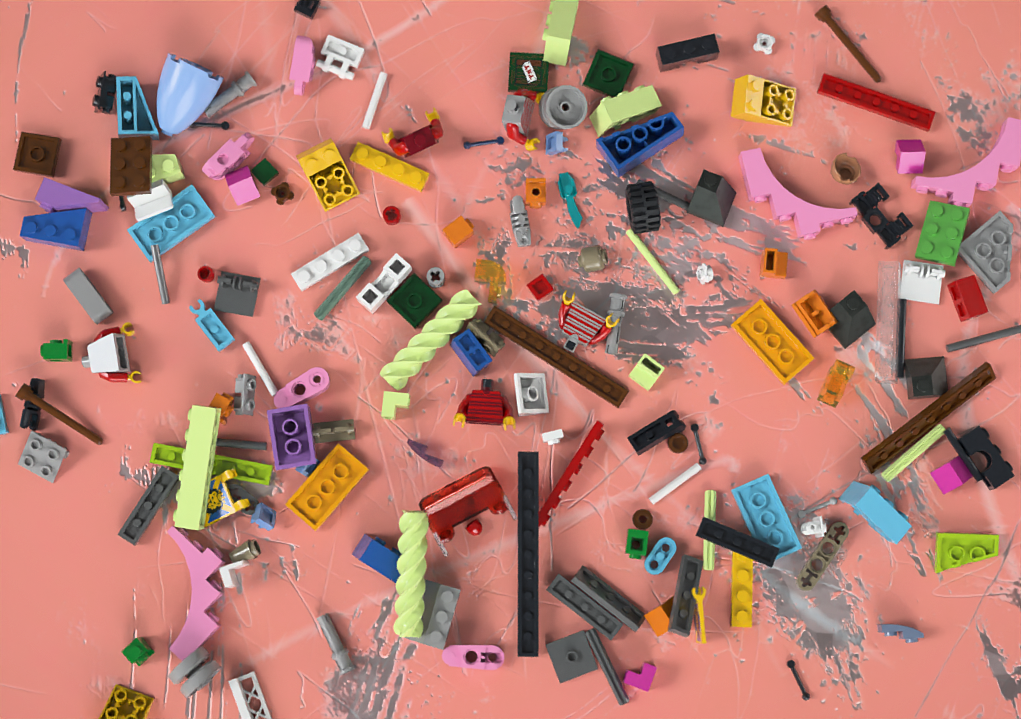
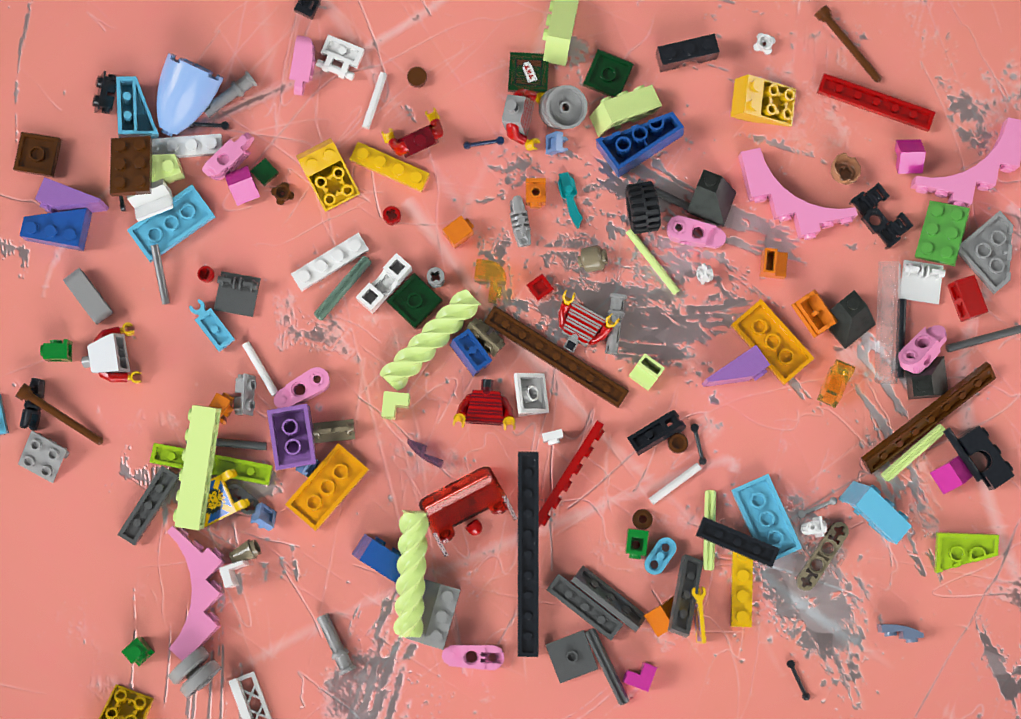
(188, 145): none -> white plate
(417, 77): none -> reddish brown tile
(711, 235): none -> bright pink piece
(742, 369): none -> medium lavender slope
(922, 349): none -> bright pink piece

